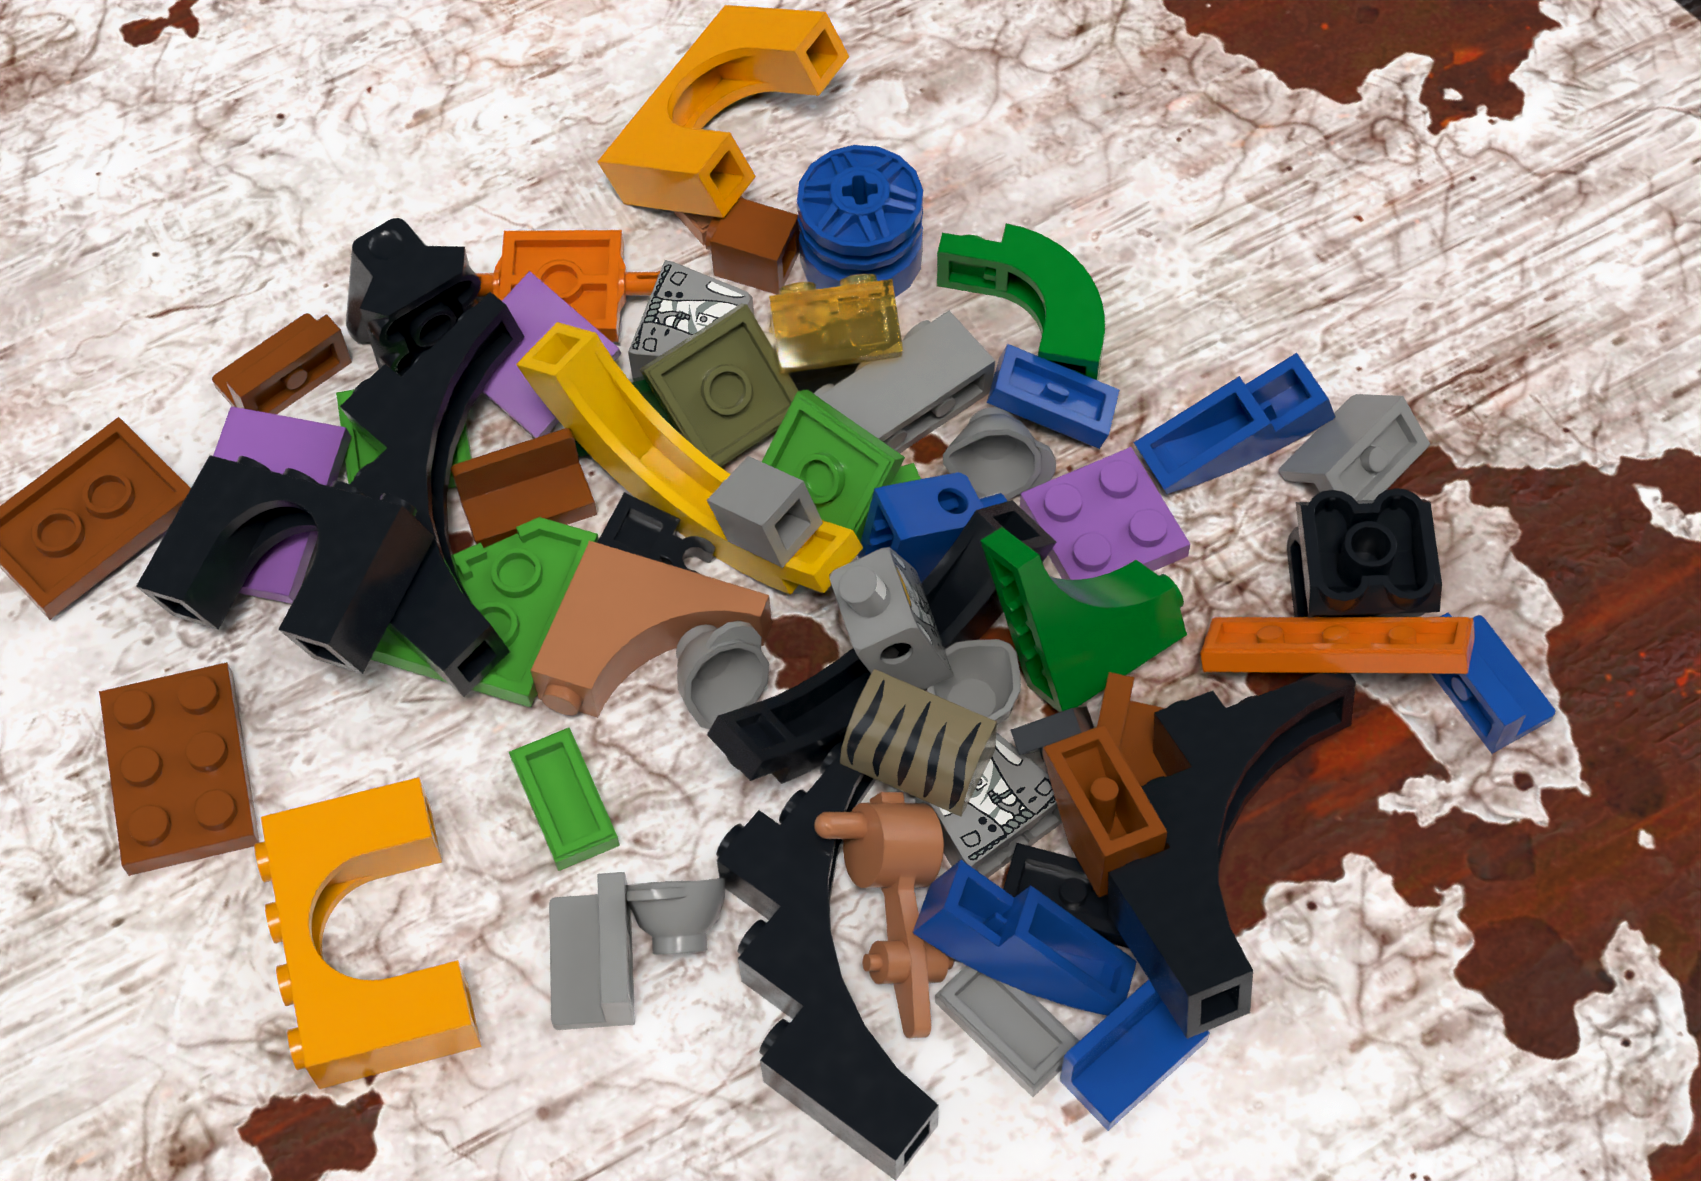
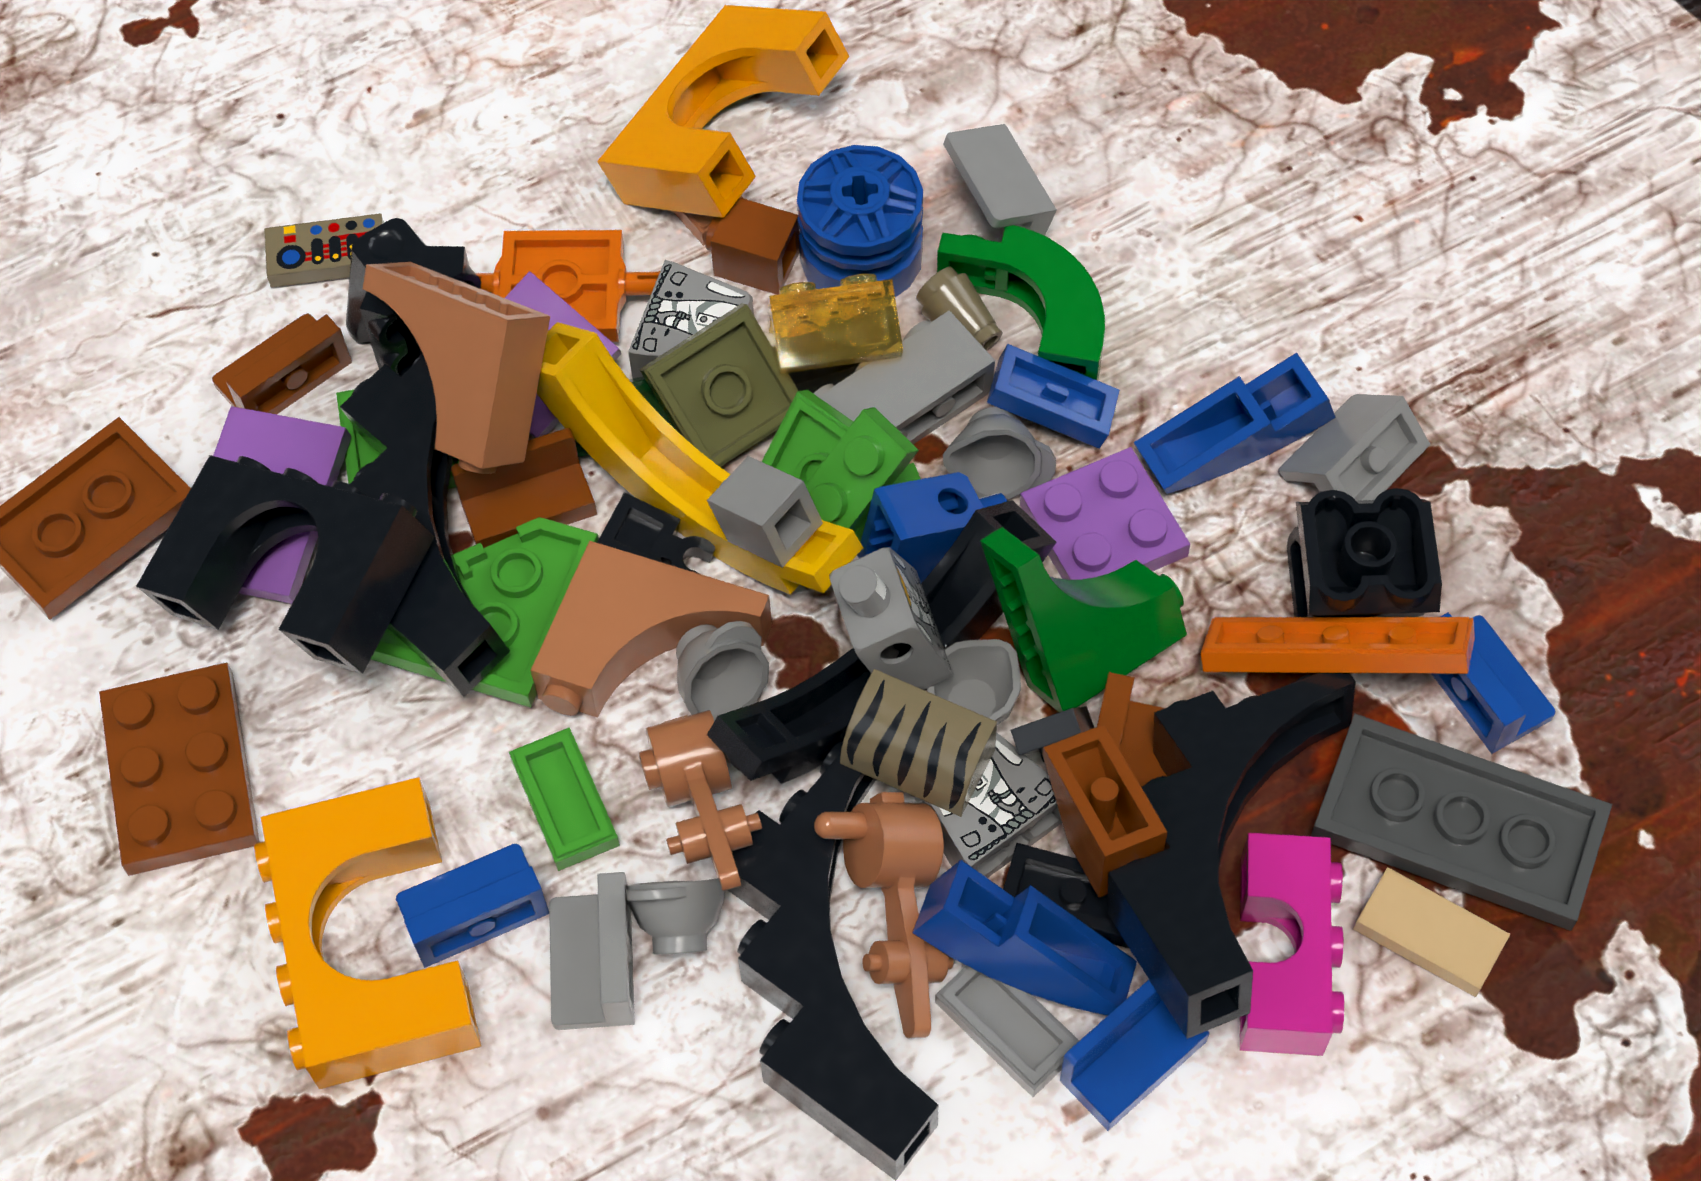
(314, 249): none -> dark tan tile
(471, 904): none -> blue panel
(479, 356): none -> nougat arch
(693, 769): none -> nougat piece
(864, 459): none -> bright green plate
(956, 293): none -> dark tan cone
(1000, 178): none -> light grey panel
(1292, 887): none -> dark pink arch
(1431, 932): none -> tan tile
(1463, 821): none -> dark grey plate

